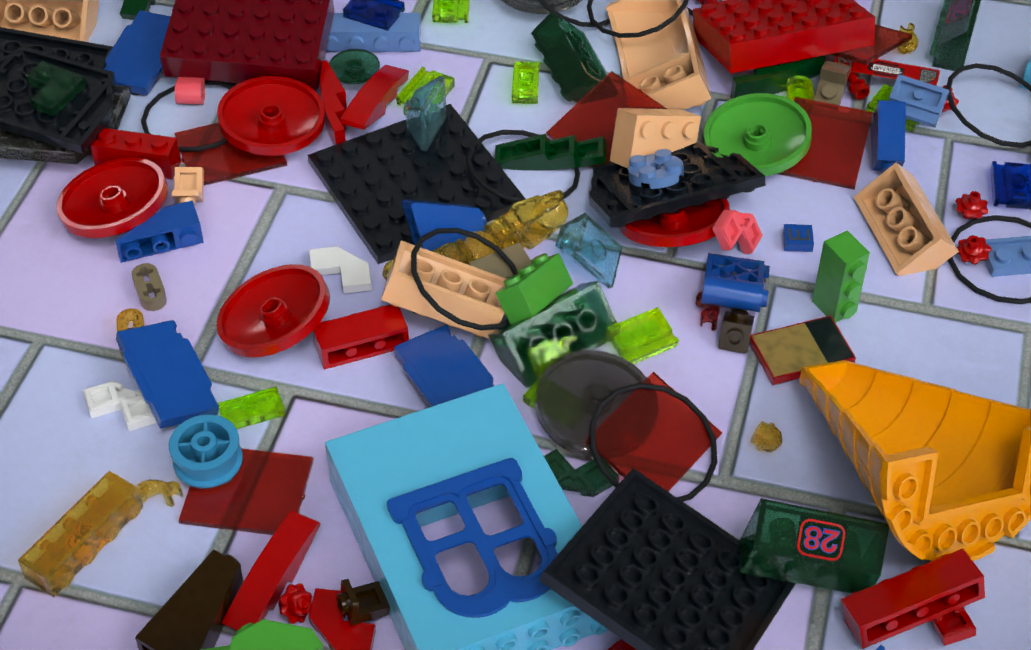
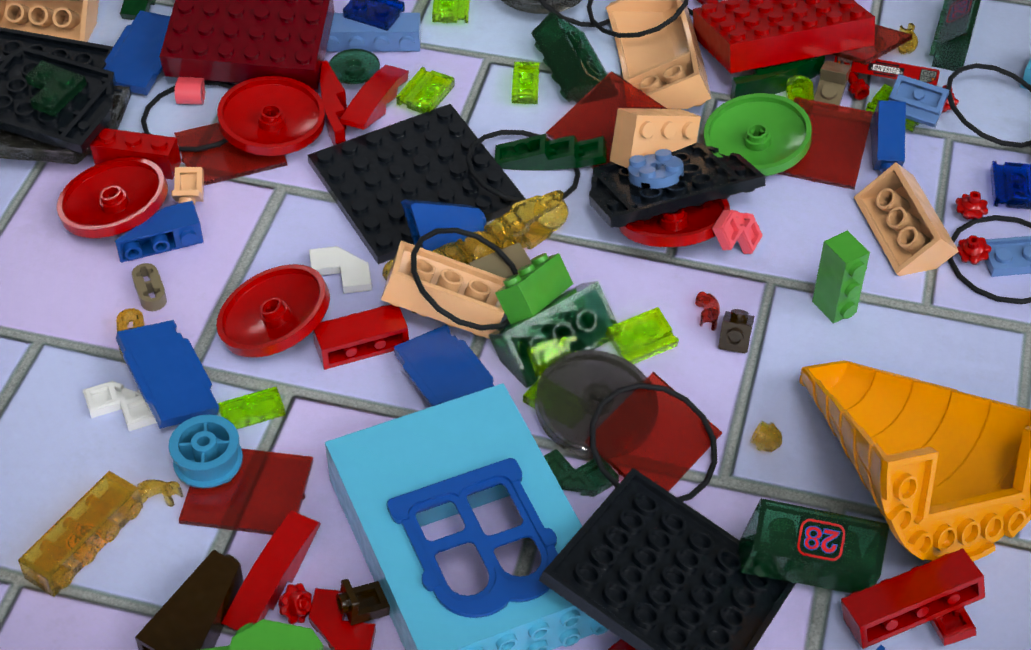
(426, 112): clear light blue slope -> none
(590, 248): clear light blue slope -> none
(735, 291): blue piece -> none
(798, 237): blue tile -> none
(804, 344): tile -> none

